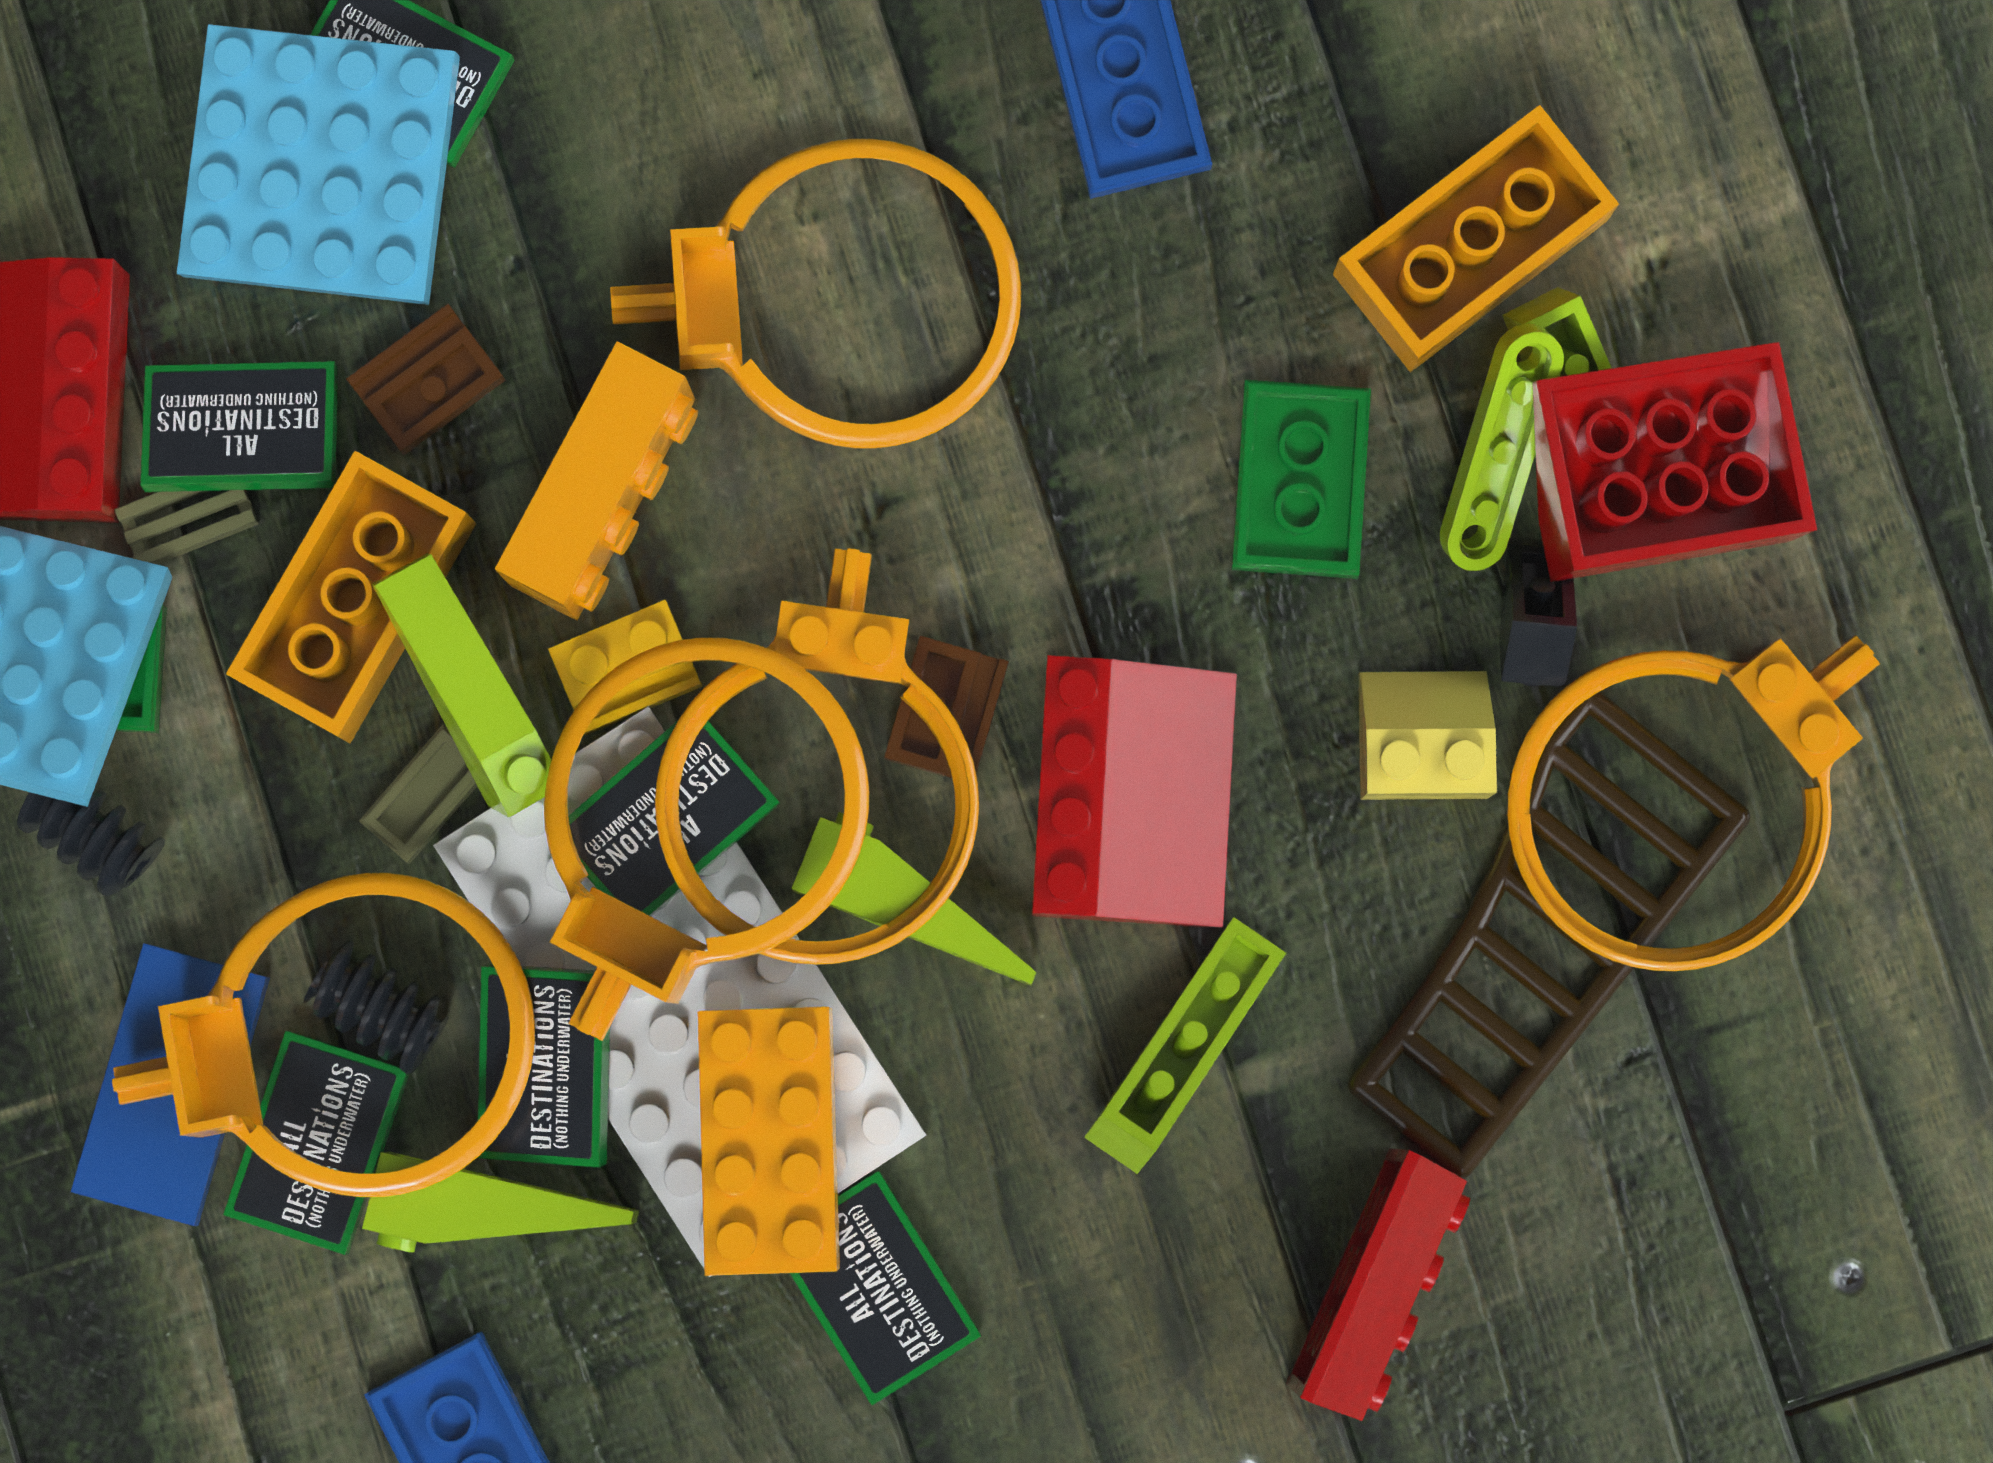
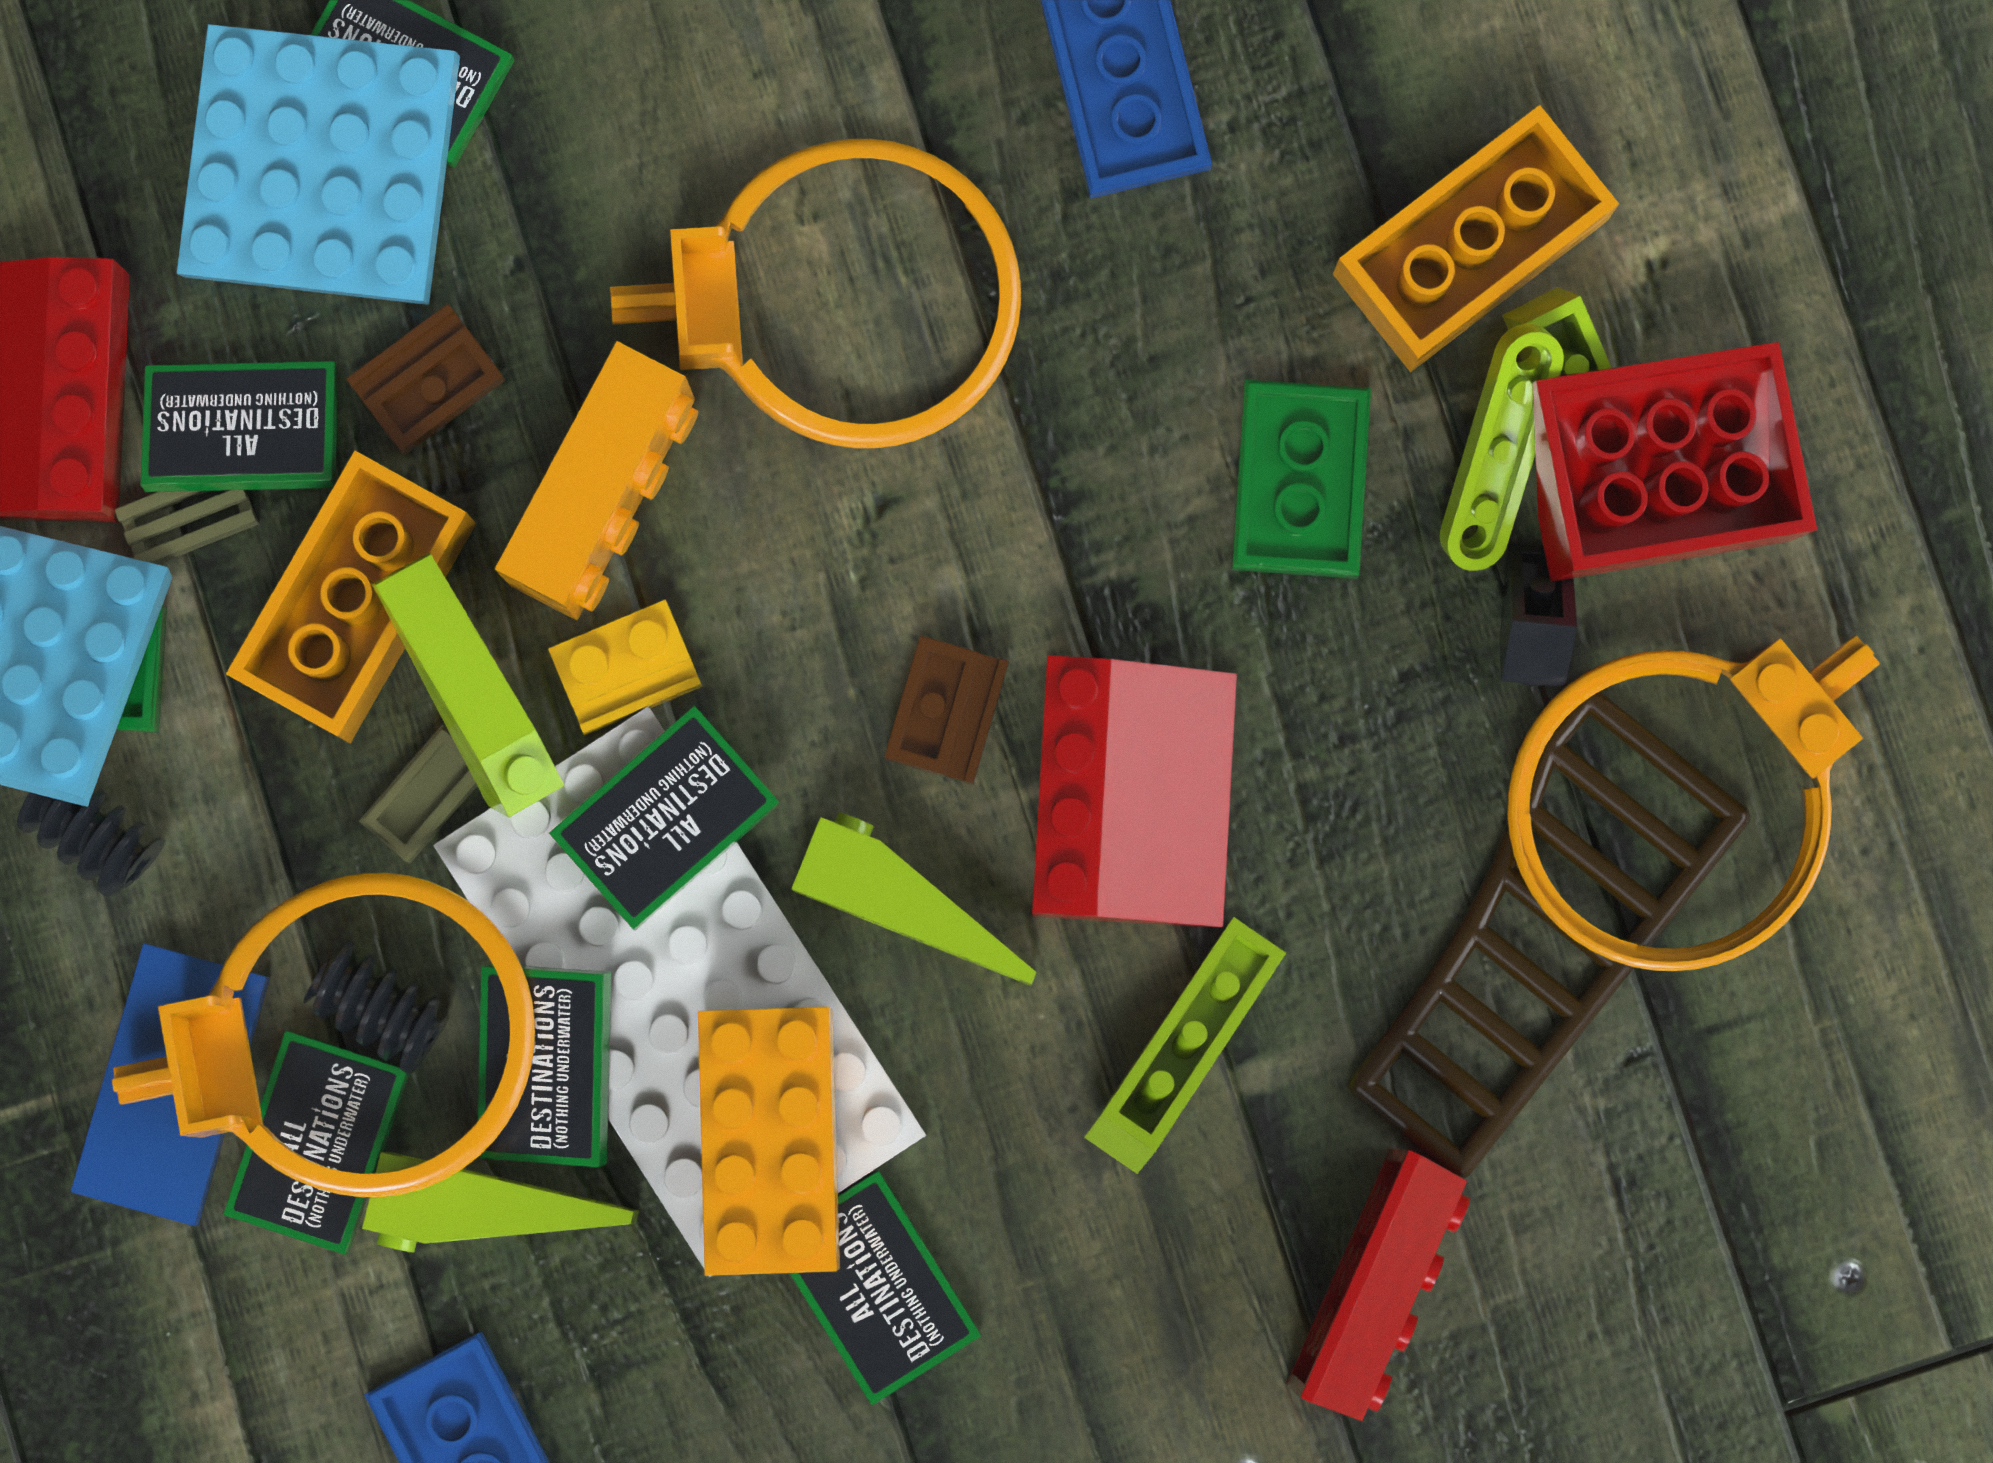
(634, 946): light orange brick -> none
(843, 643): light orange brick -> none
(1426, 736): light yellow slope -> none

